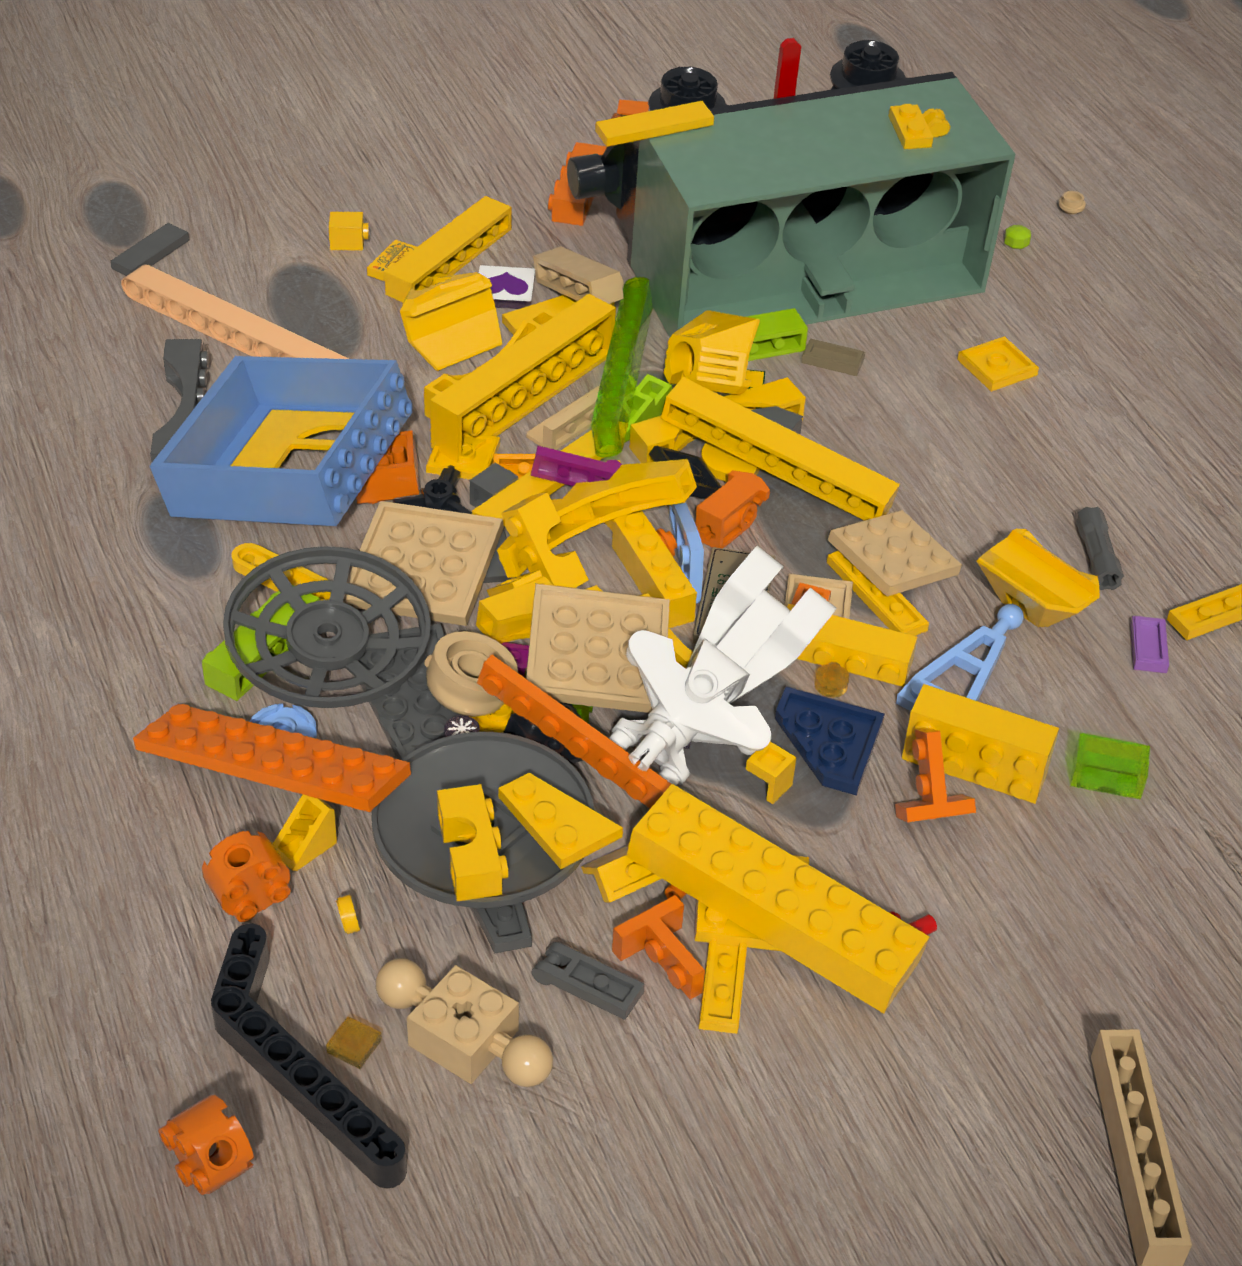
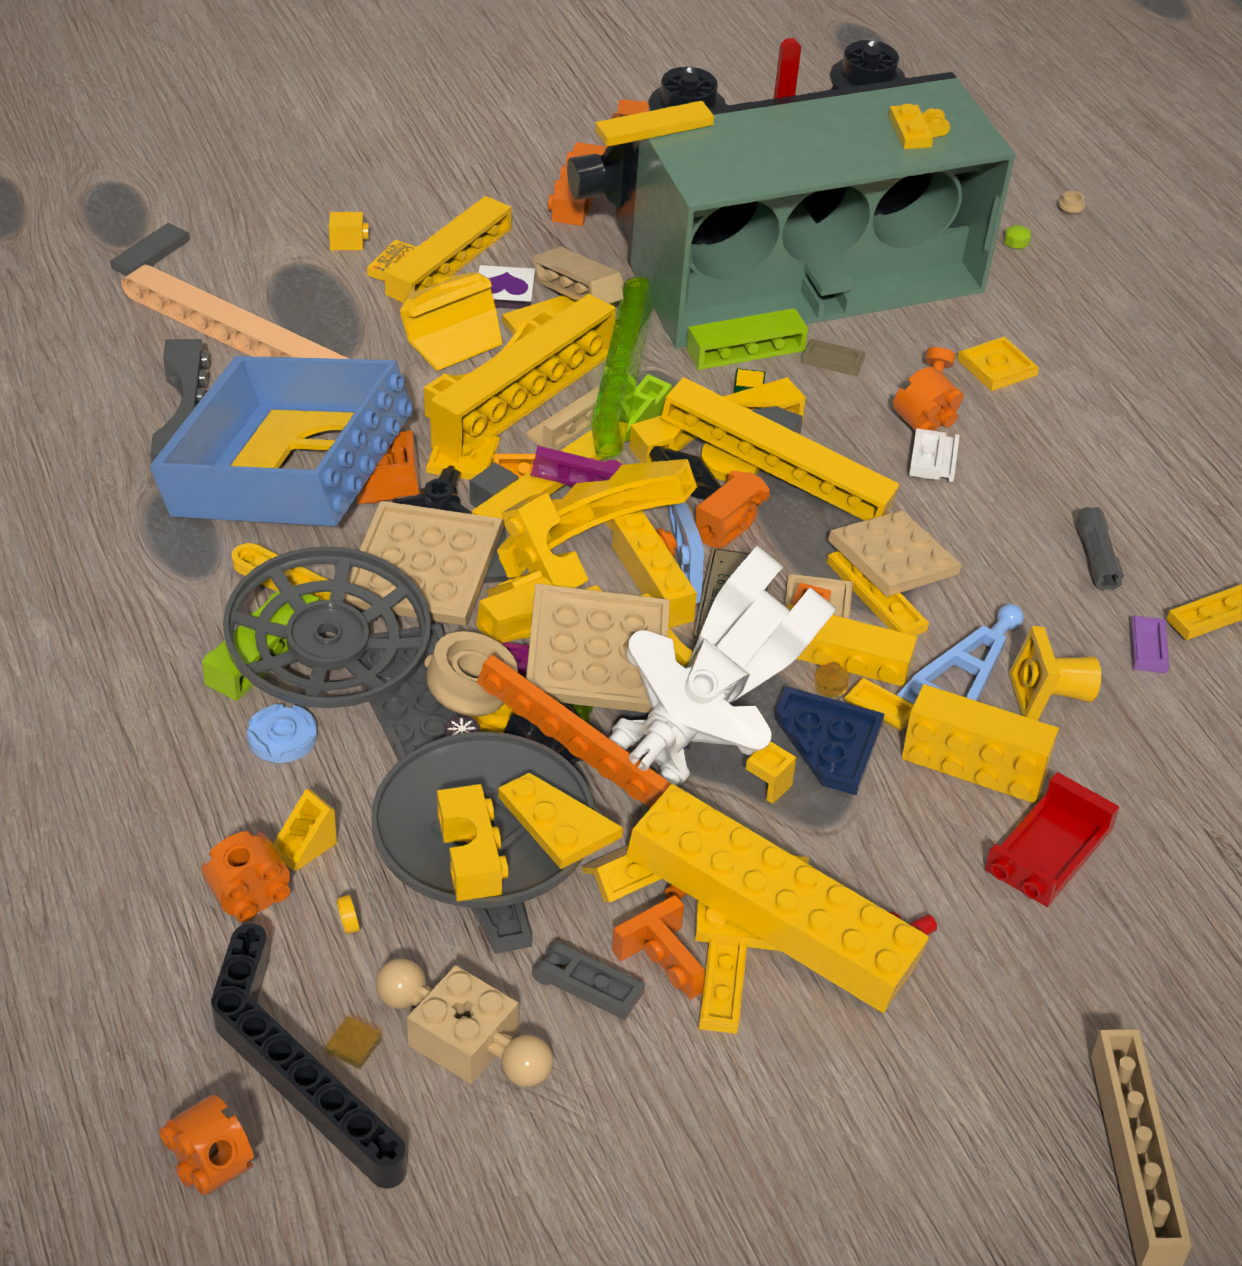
(273, 757): orange plate -> none
(712, 352): yellow helmet -> none
(876, 698): none -> yellow tile
(928, 400): none -> orange brick
(931, 783): orange bracket -> none
(934, 455): none -> white plate
(939, 358): none -> orange tile
(1037, 580): yellow helmet -> none
(1040, 674): none -> yellow plant
(1053, 840): none -> red panel
(1110, 766): clear neon green piece -> none

